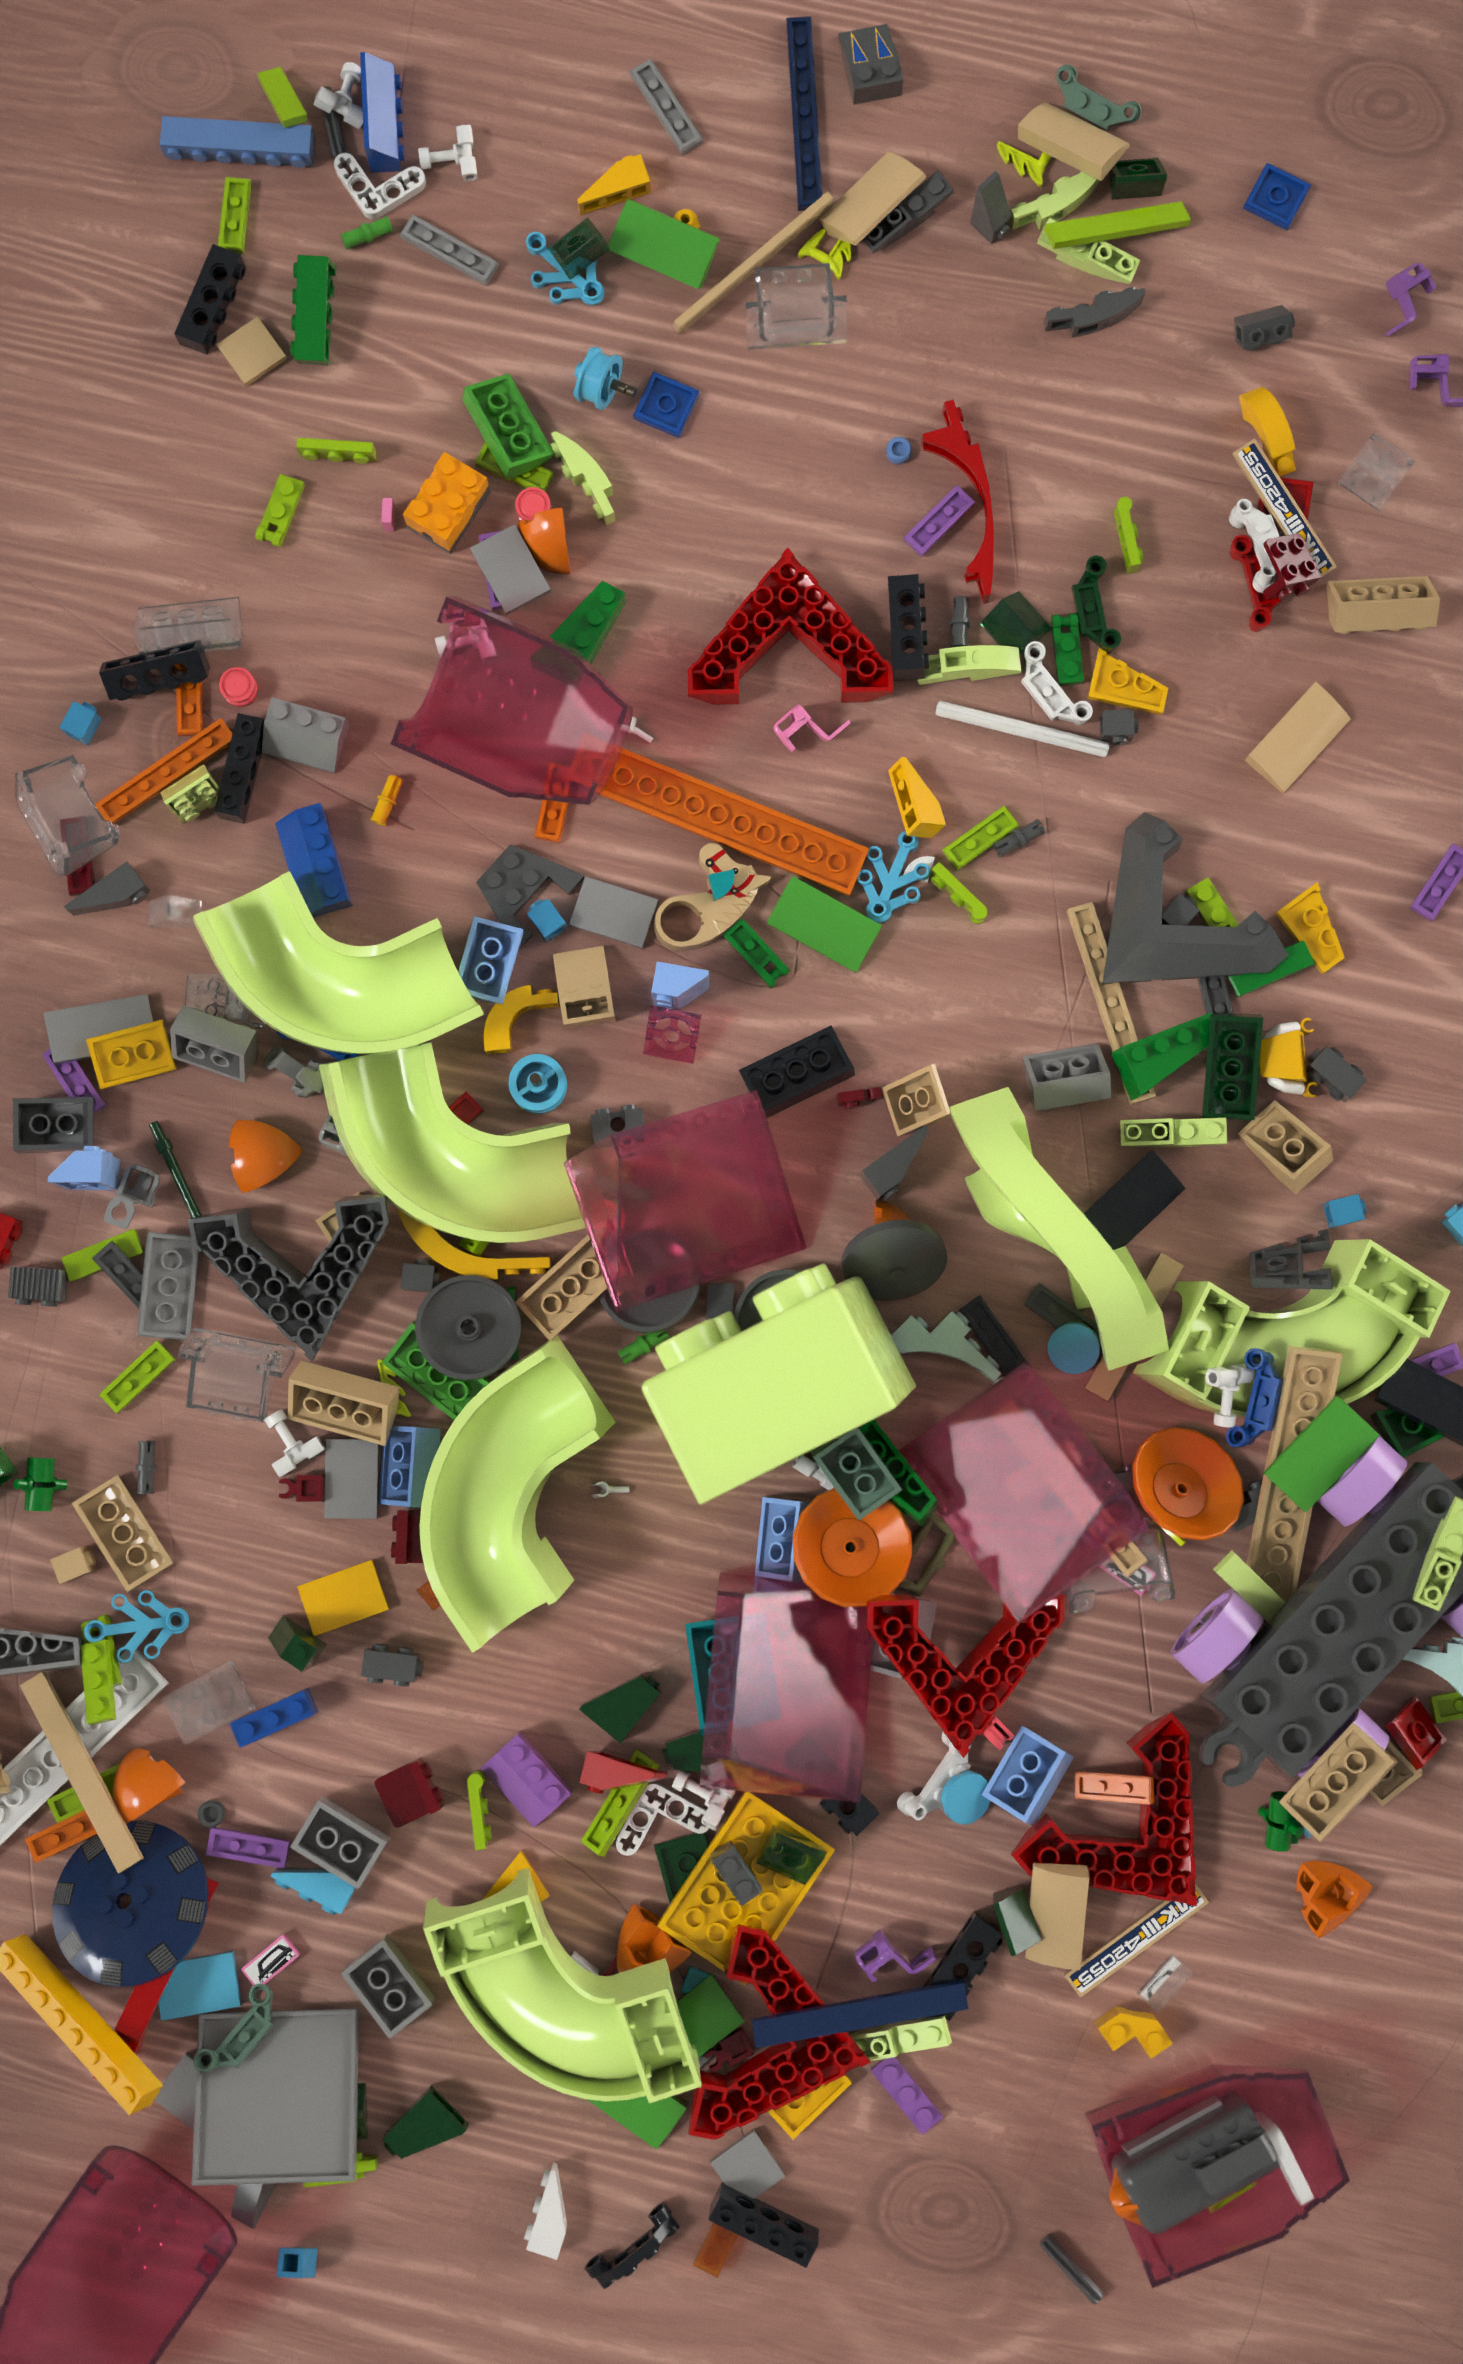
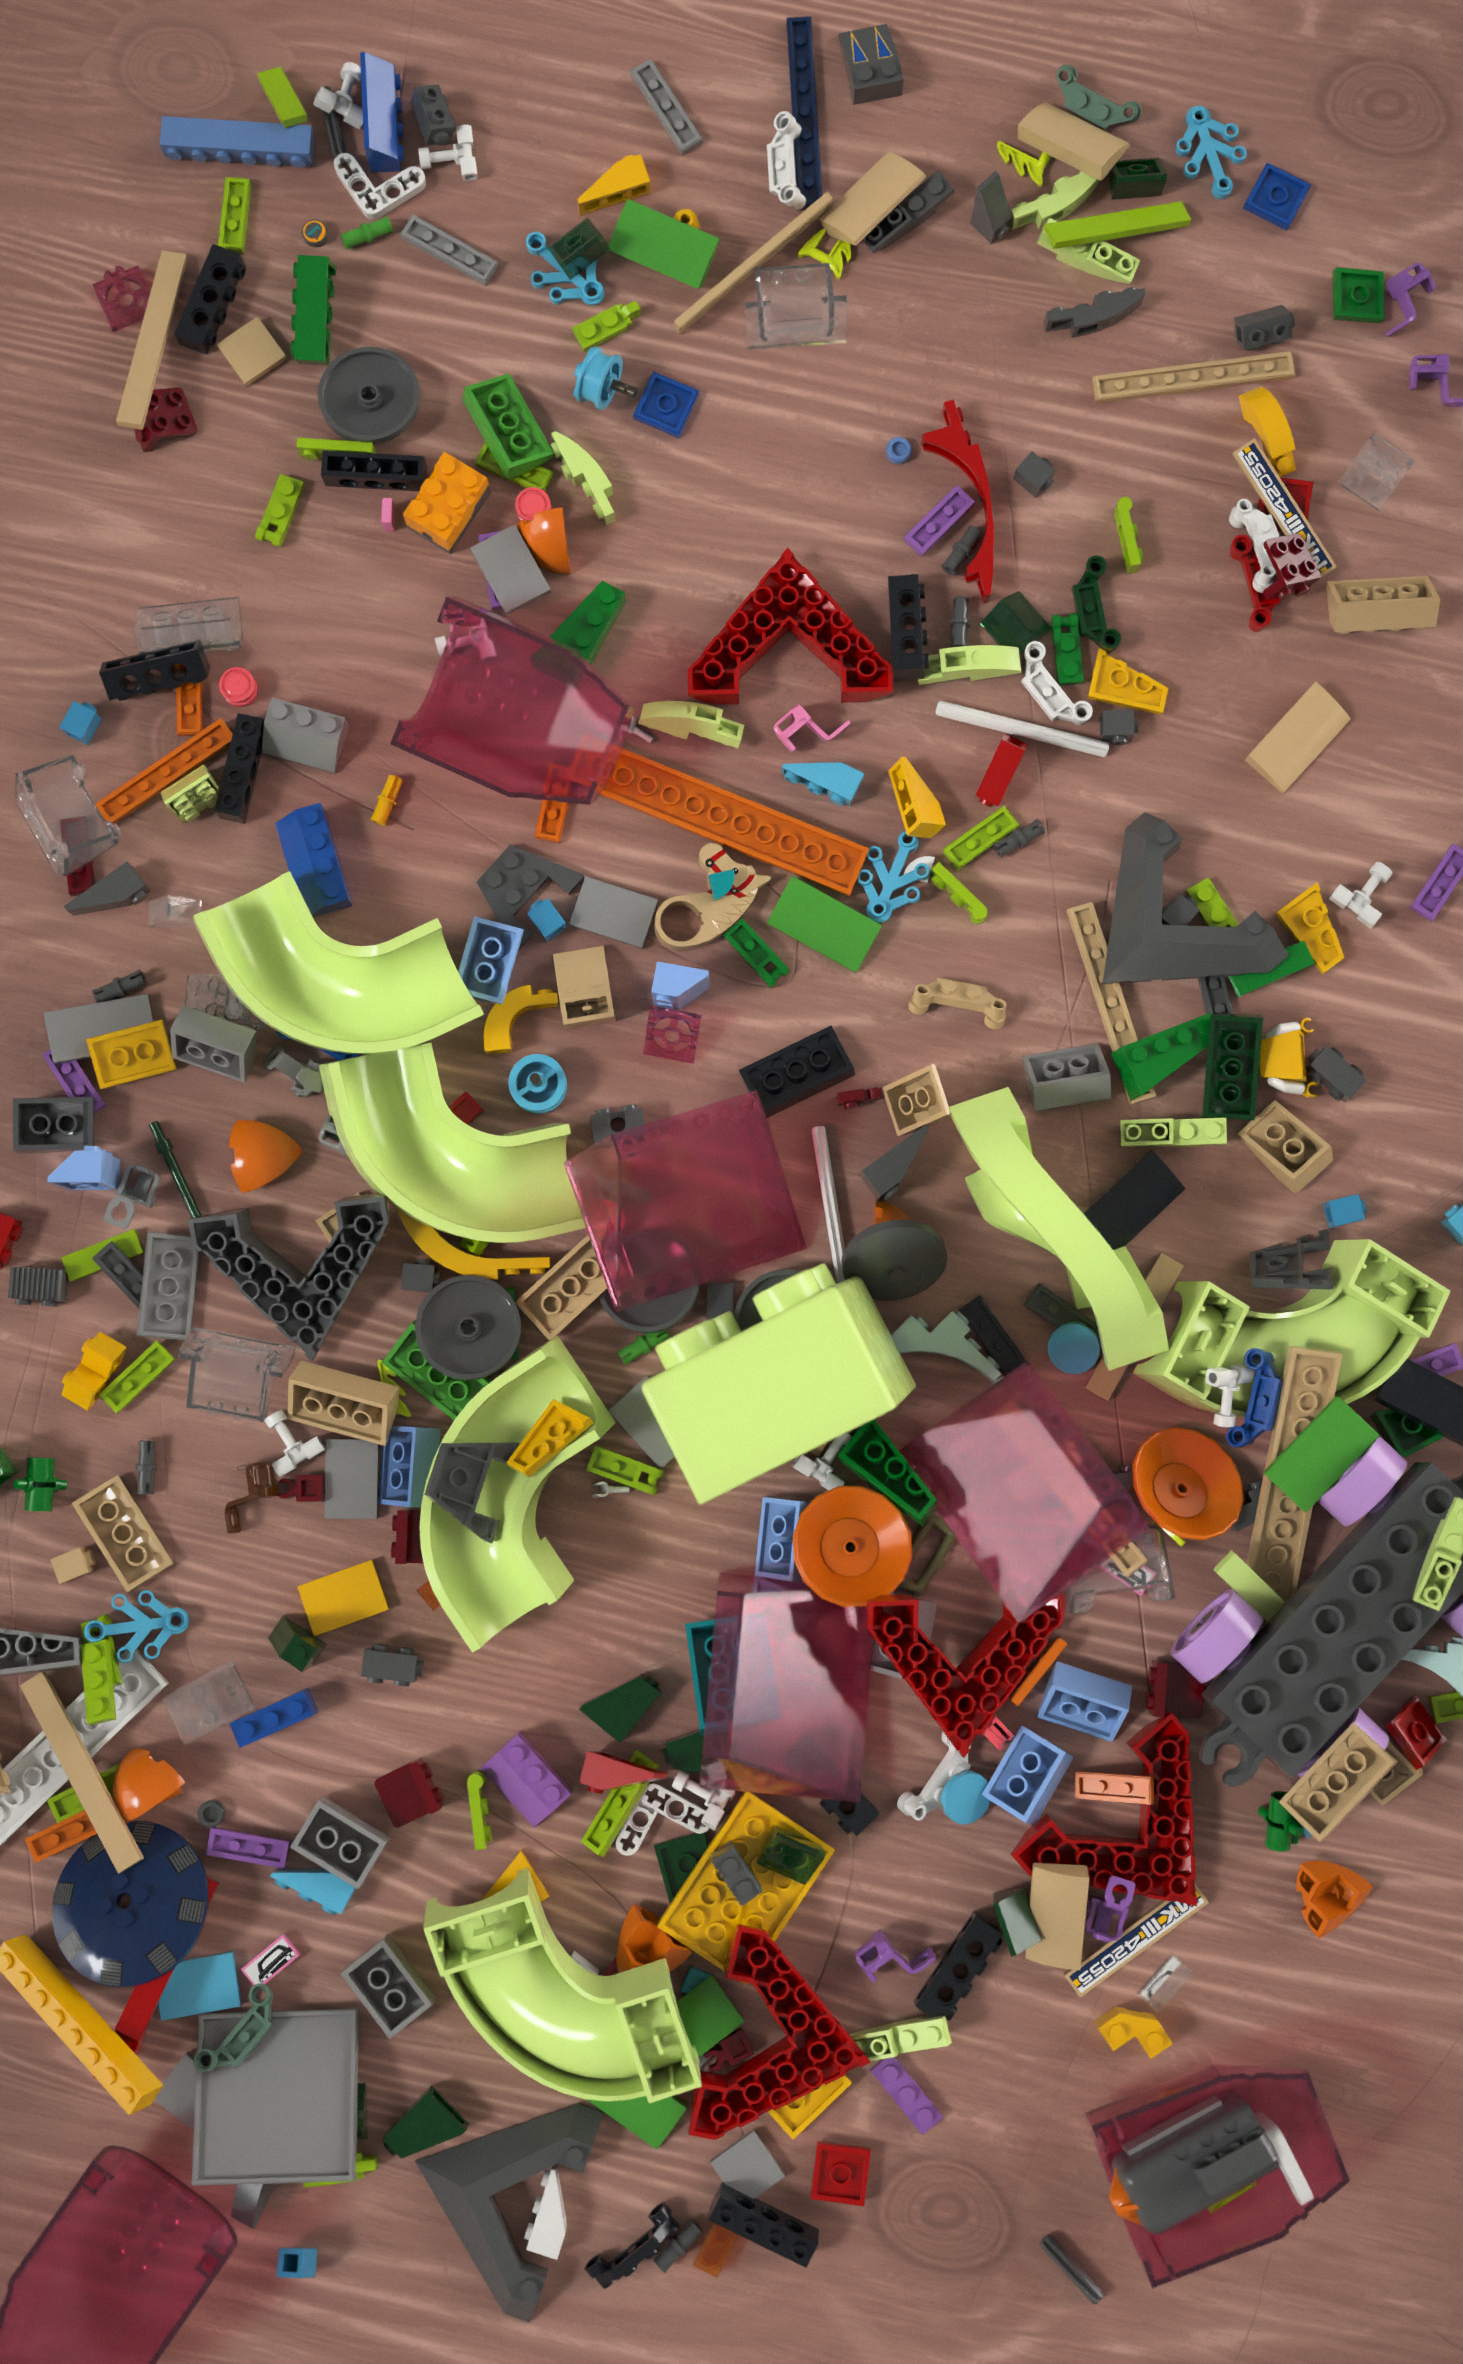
(100, 1358): none -> yellow brick
(119, 987): none -> dark grey pin
(131, 313): none -> clear pink piece
(152, 340): none -> tan tile
(166, 418): none -> dark red bracket
(265, 1490): none -> reddish brown piece
(315, 233): none -> dark grey tile
(369, 395): none -> dark grey dish
(373, 470): none -> black brick
(433, 114): none -> dark grey brick
(459, 1479): none -> dark grey wing
(471, 2174): none -> dark grey wedge
(547, 1437): none -> yellow wing
(606, 325): none -> lime hinge
(623, 1470): none -> lime plate
(640, 1423): none -> light grey tile
(678, 2246): none -> dark grey pin
(684, 717): none -> yellowish green slope
(781, 161): none -> white plate
(829, 1199): none -> white axle
(830, 779): none -> medium azure slope
(840, 2173): none -> red plate
(856, 1472): sand green slope -> none
(859, 2013): dark blue tile -> none
(959, 995): none -> tan plate
(962, 550): none -> dark grey pin
(1001, 770): none -> red slope
(1035, 474): none -> dark grey brick
(1037, 1670): none -> orange tile
(1085, 1701): none -> light blue slope
(1108, 1907): none -> medium lavender piece
(1173, 1691): none -> dark red bracket
(1193, 377): none -> tan tile
(1209, 147): none -> medium azure plant
(1358, 295): none -> green plate
(1359, 900): none -> white bar

